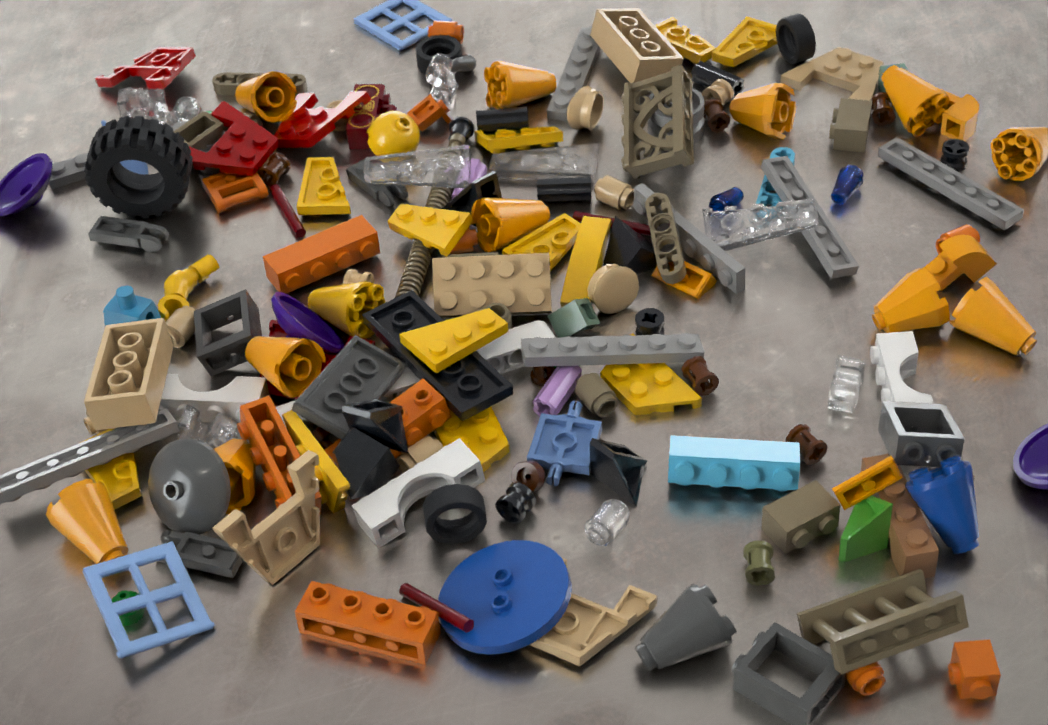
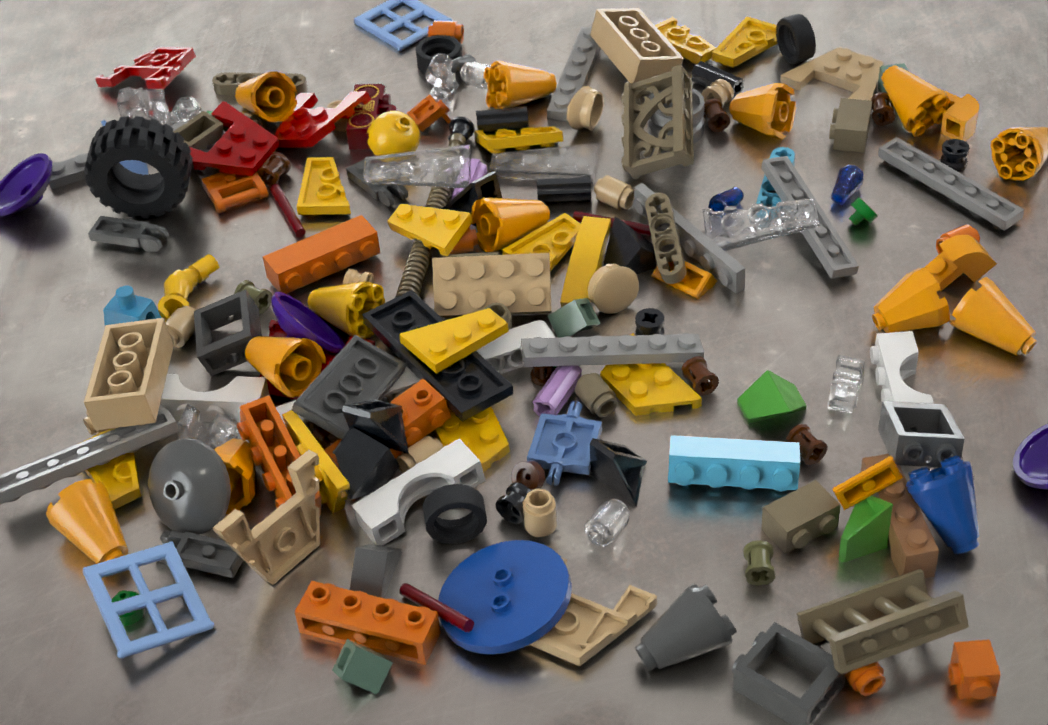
(261, 297): none -> olive bush
(362, 666): none -> sand green panel
(374, 569): none -> dark grey slope
(473, 74): none -> clear brick
(539, 513): none -> tan brick
(770, 398): none -> bright green slope
(862, 212): none -> green tile

